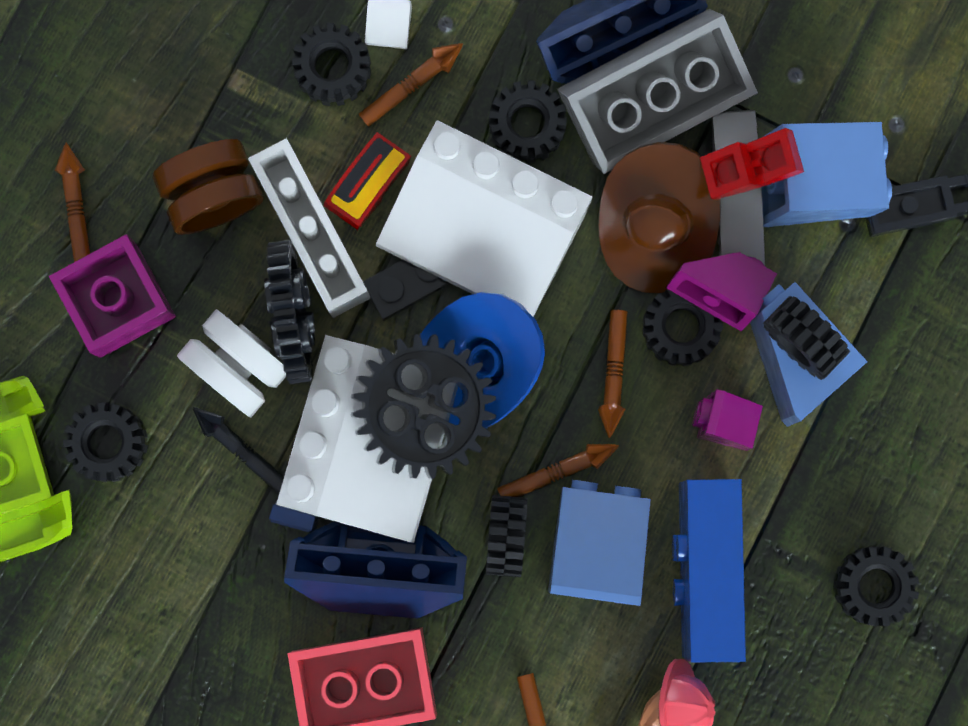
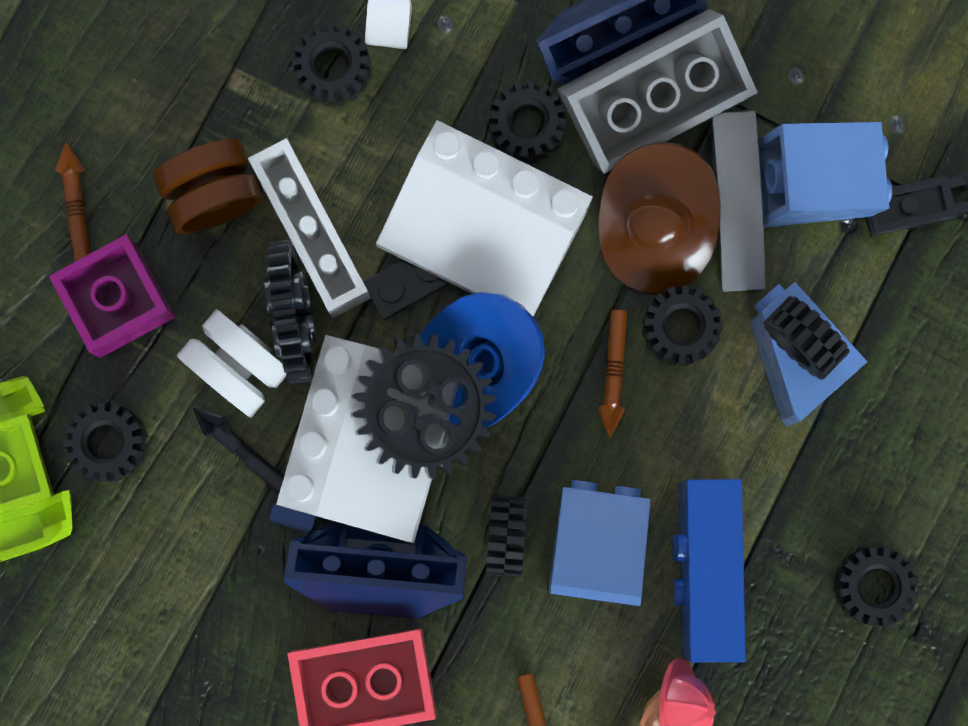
(367, 180): slope -> none
(441, 59): dark orange piece -> none
(593, 456): dark orange piece -> none
(725, 286): magenta slope -> none
(727, 420): magenta slope -> none
(751, 165): red slope -> none

